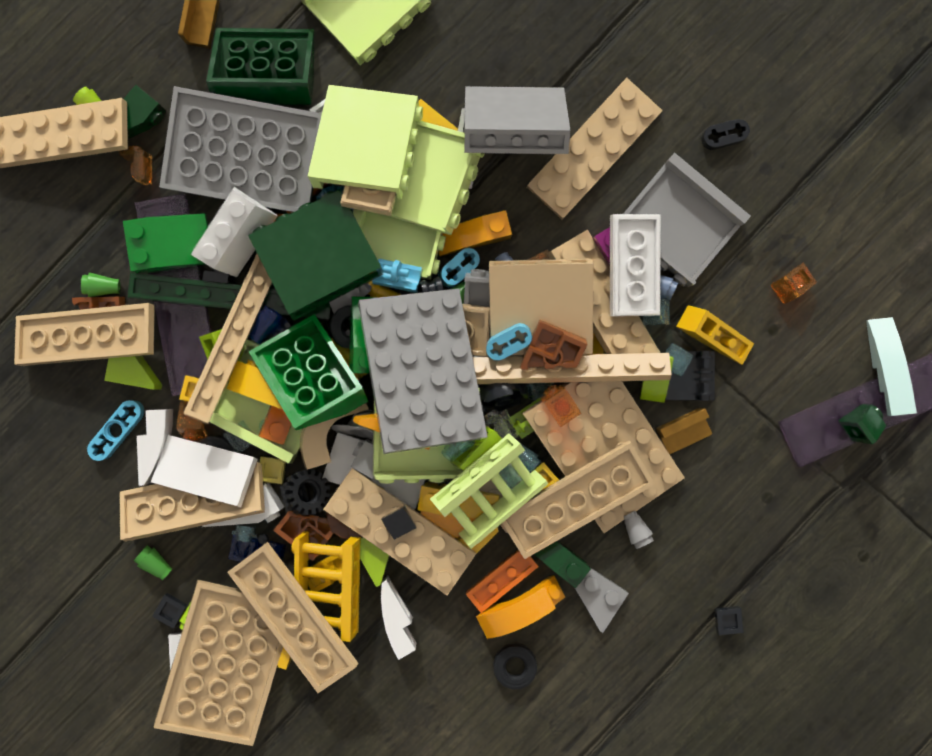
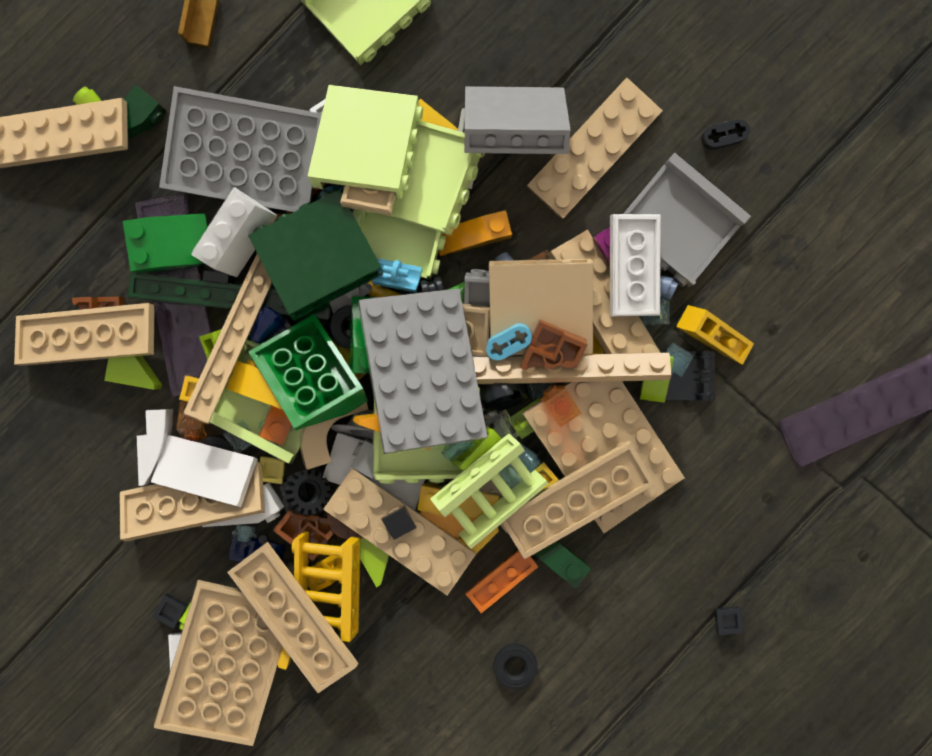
(99, 285): bright green cone -> none
(110, 448): medium azure beam -> none
(142, 164): clear orange bracket -> none
(152, 562): bright green cone -> none
(263, 65): dark green slope -> none
(396, 619): white slope -> none
(455, 264): medium azure beam -> none
(522, 610): light orange arch -> none
(601, 597): light grey wing -> none
(637, 530): light grey cone -> none
(684, 430): pearl gold panel -> none
(793, 283): clear orange bracket -> none
(863, 424): dark green slope -> none
(891, 366): light aqua slope -> none

